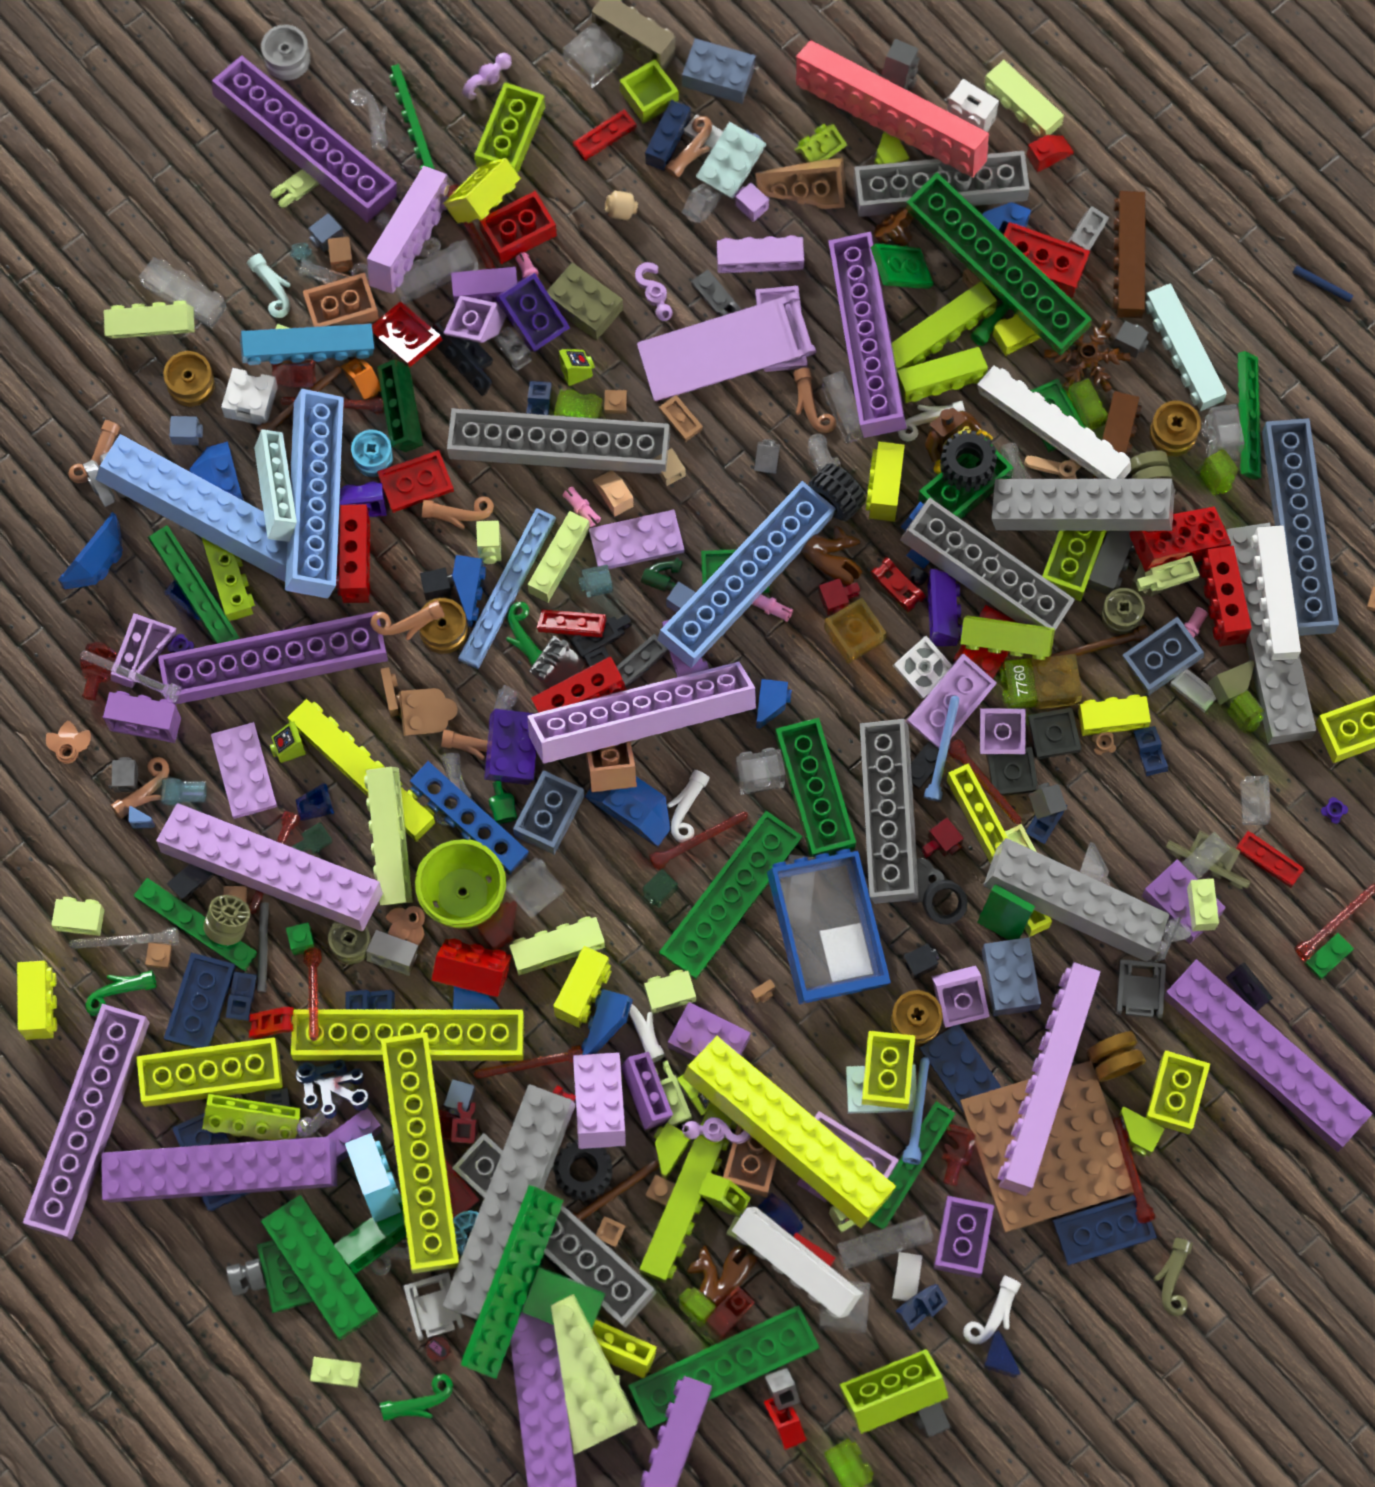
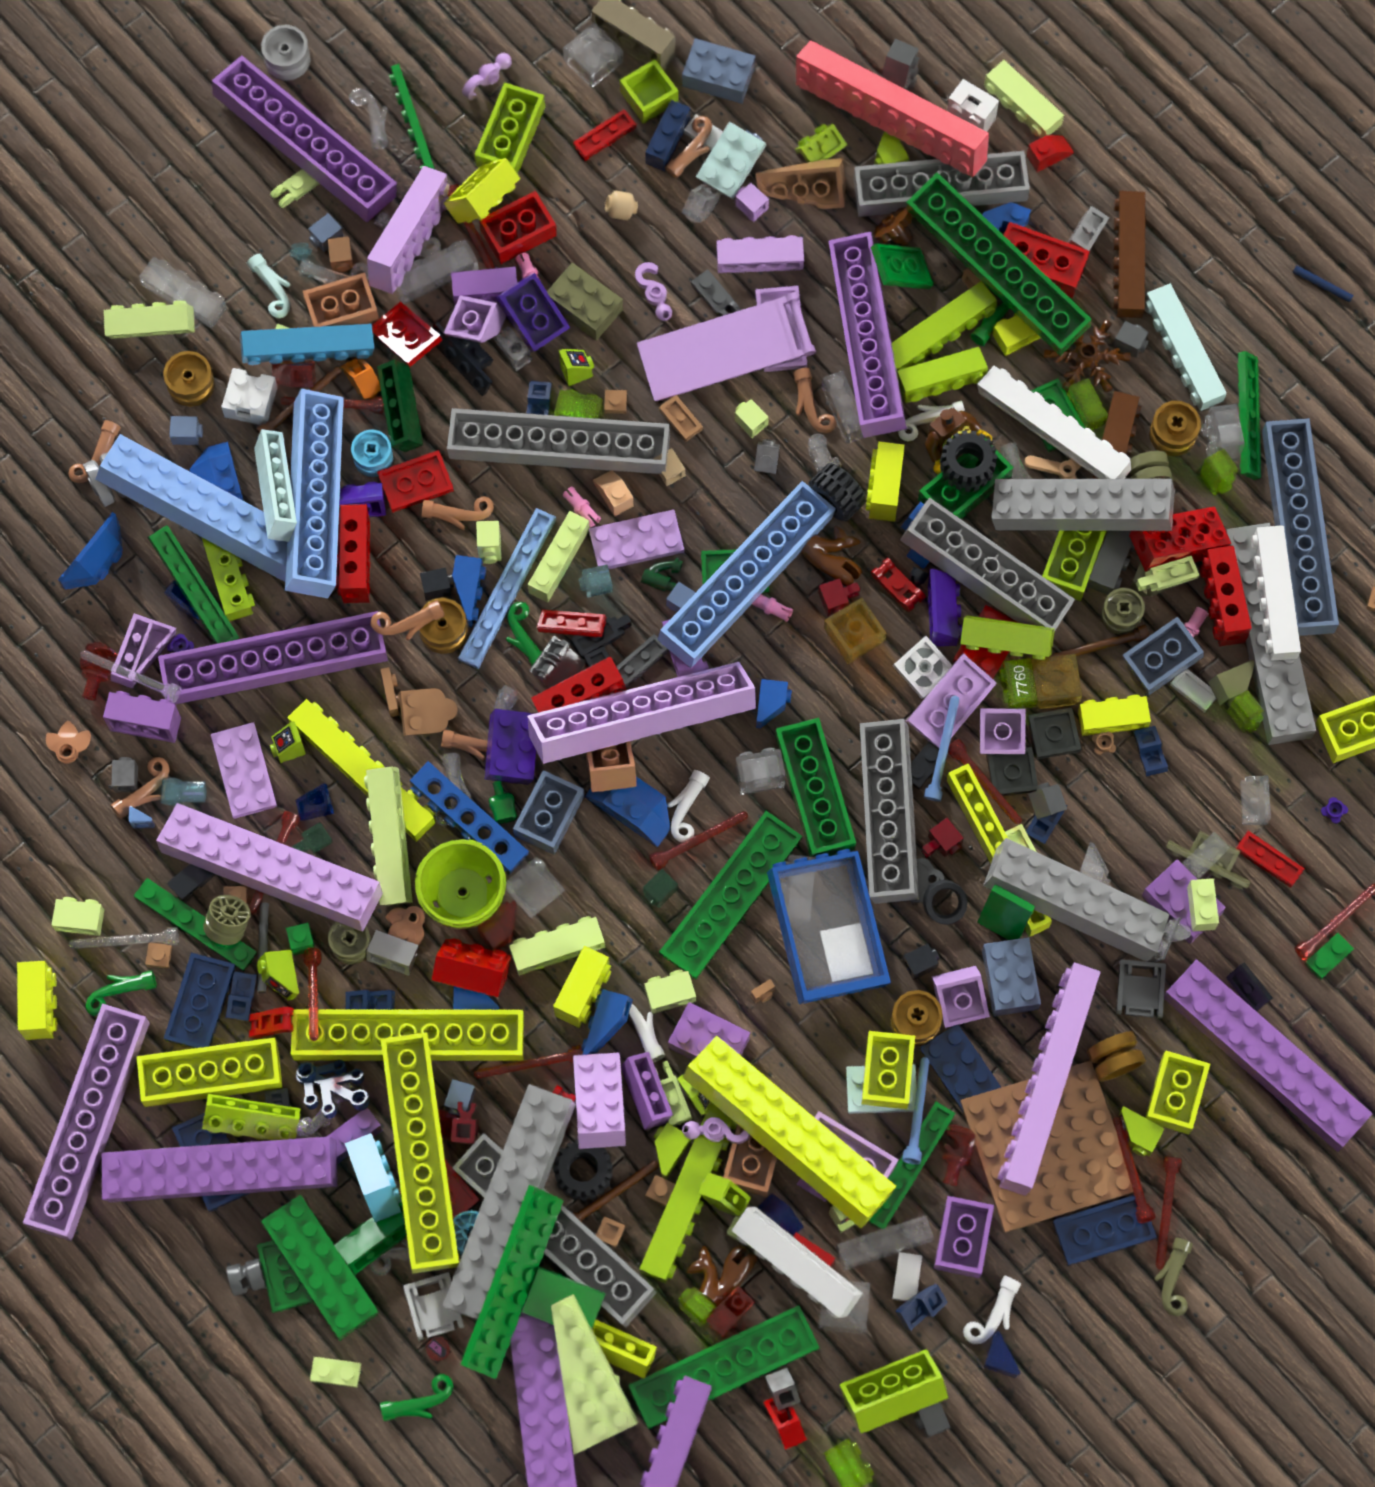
(279, 972): none -> lime slope
(751, 418): none -> yellowish green brick
(1172, 1167): none -> clear red piece

